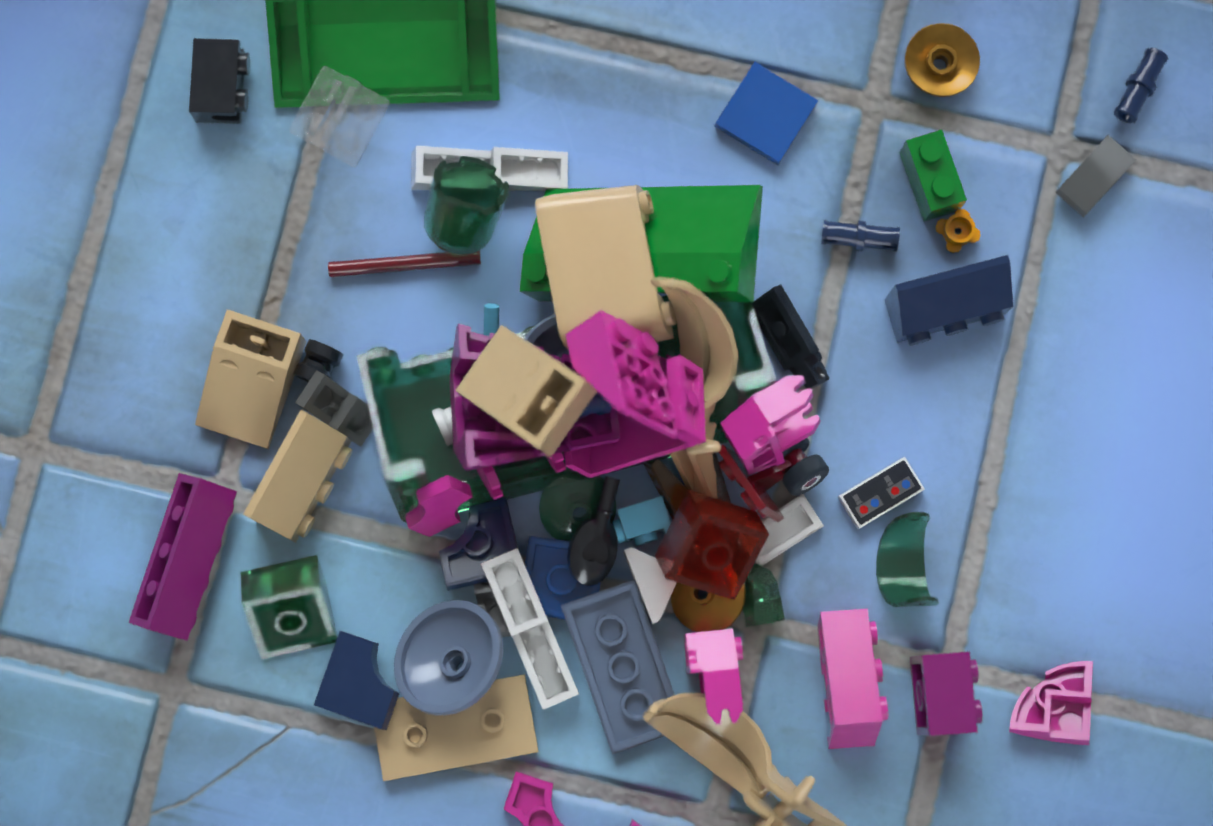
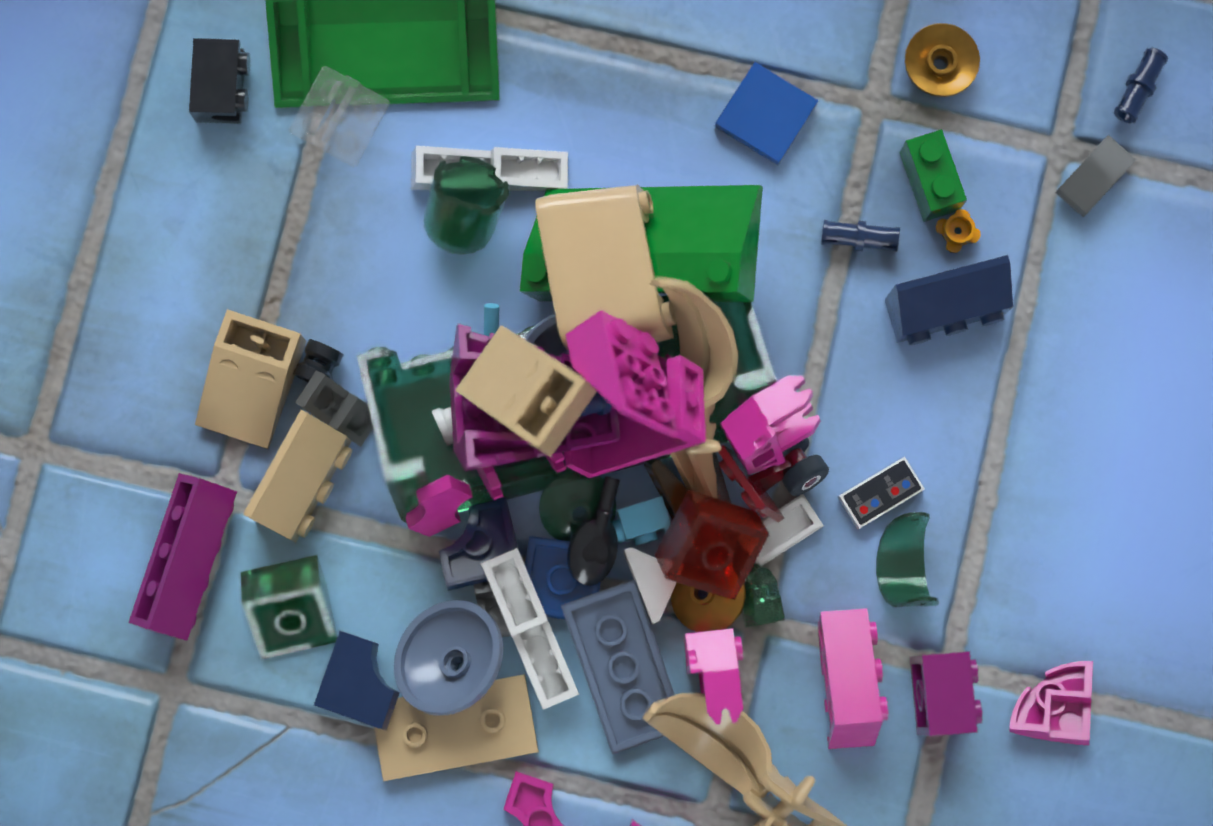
(401, 263): dark red bar -> none
(789, 337): black hinge -> none

